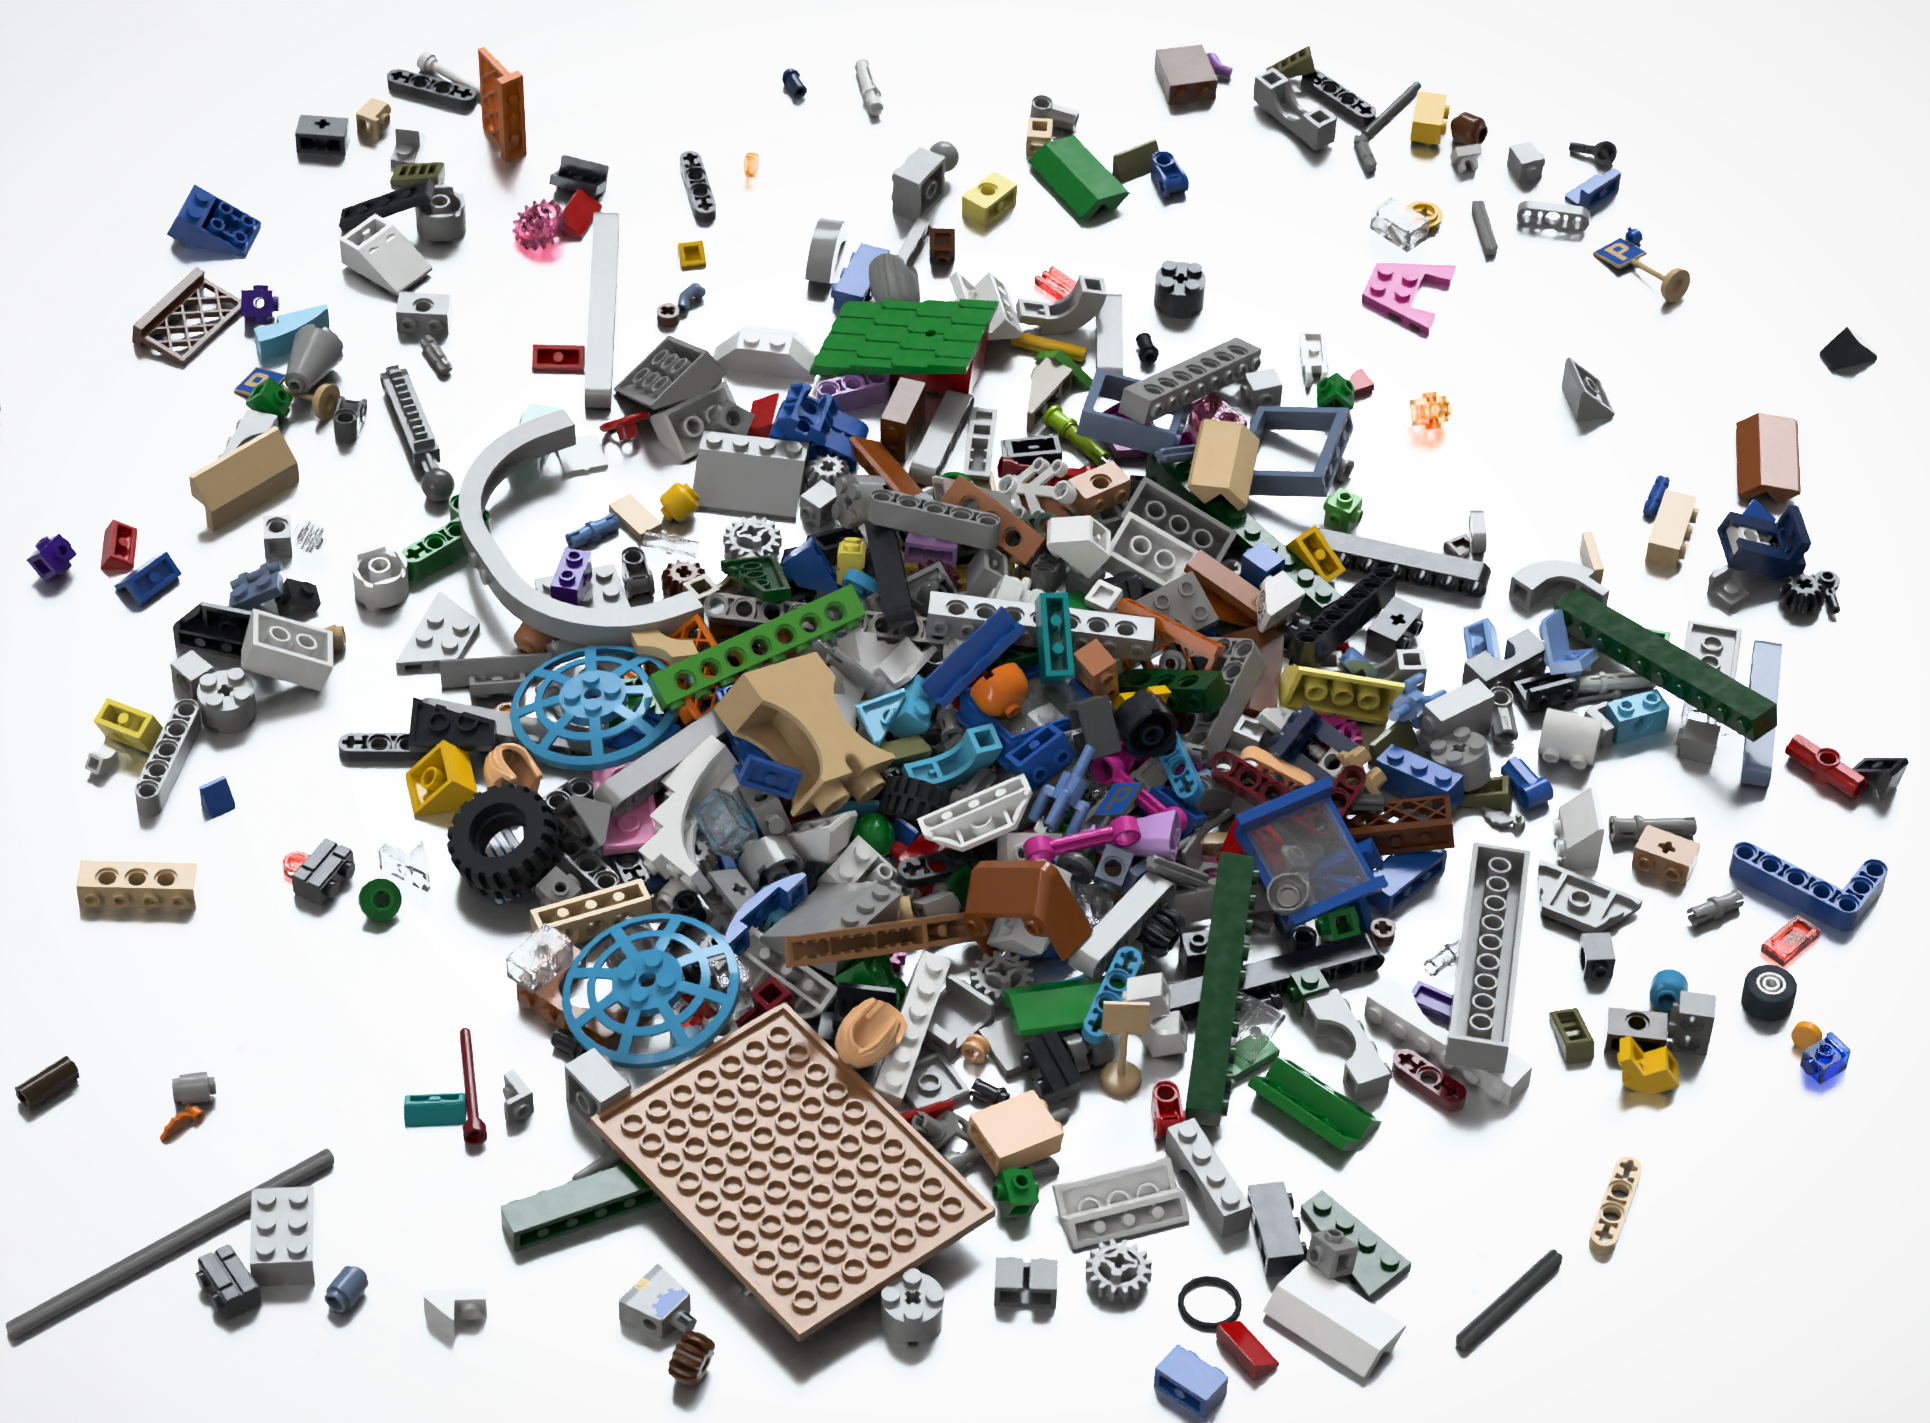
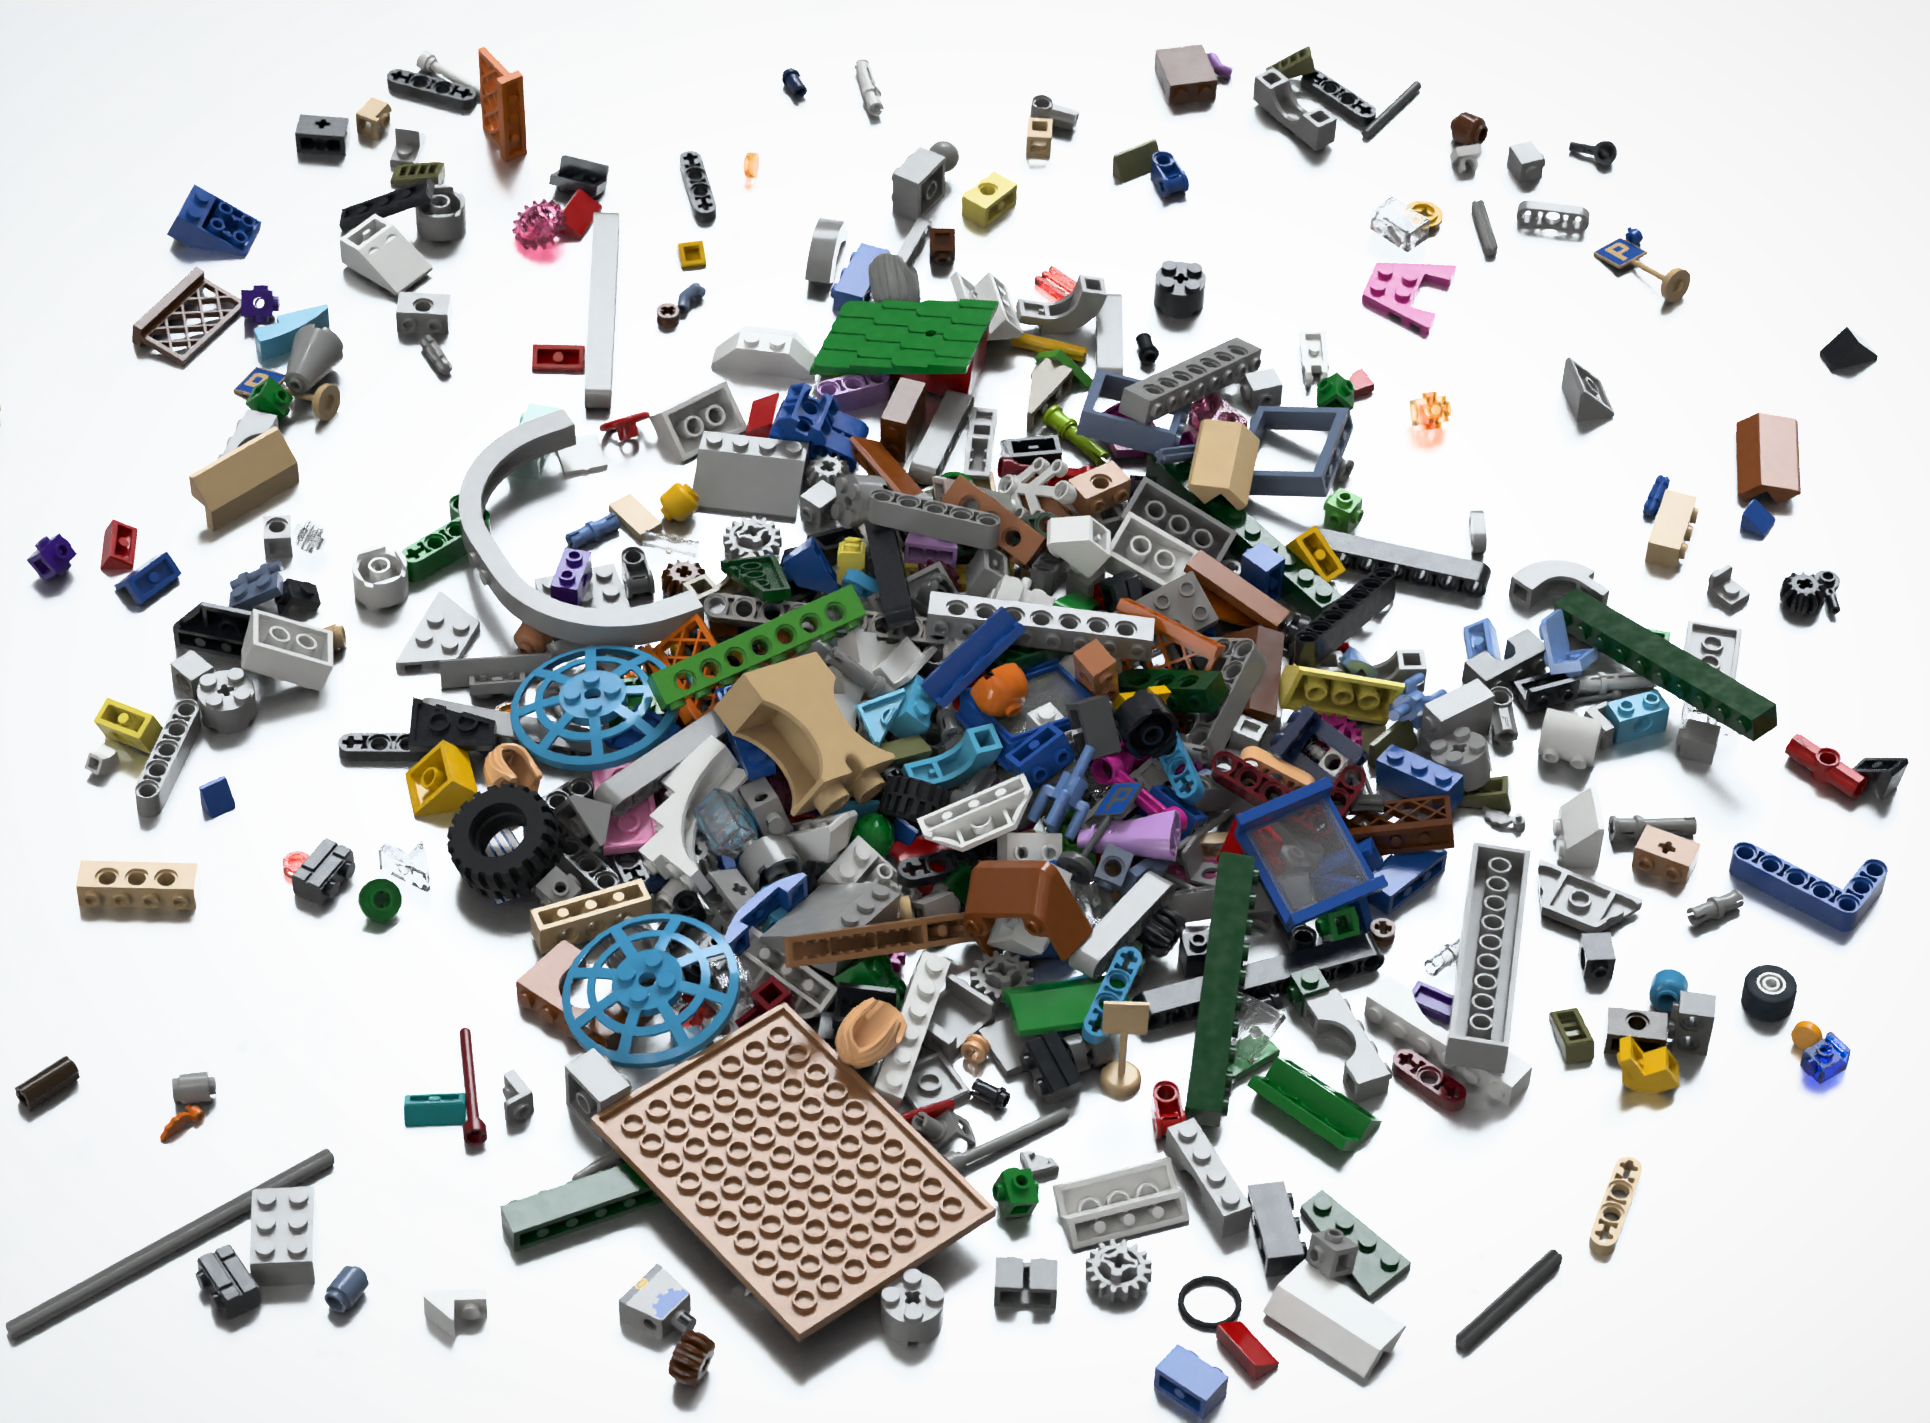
(349, 419): dark grey piece -> none
(416, 432): dark grey gear -> none
(539, 958): clear brick -> none
(567, 1043): black pin -> none
(658, 645): tan tile -> none
(671, 375): light grey slope -> none
(740, 417): light grey brick -> none
(768, 776): blue panel -> none
(1015, 1132): light nougat brick -> none
(1054, 638): teal brick -> none
(1078, 176): green slope -> none
(1103, 597): white tile -> none
(1121, 832): dark pink piece -> none
(1166, 1029): white arch -> none
(1176, 871): light grey axle -> none
(1181, 662): dark grey plate -> none
(1274, 718): white tile -> none
(1277, 600): white slope -> none
(1288, 893): light grey hair -> none
(1360, 756): tan hips -> none
(1365, 153): light grey axle -> none
(1394, 627): brick -> none
(1429, 117): brick -> none
(1458, 546): tile -> none
(1529, 788): blue piece -> none
(1590, 555): tile -> none
(1595, 189): blue panel -> none
(1765, 546): dark blue brick -> none
(1765, 680): beam -> none
(1790, 940): clear red tile -> none

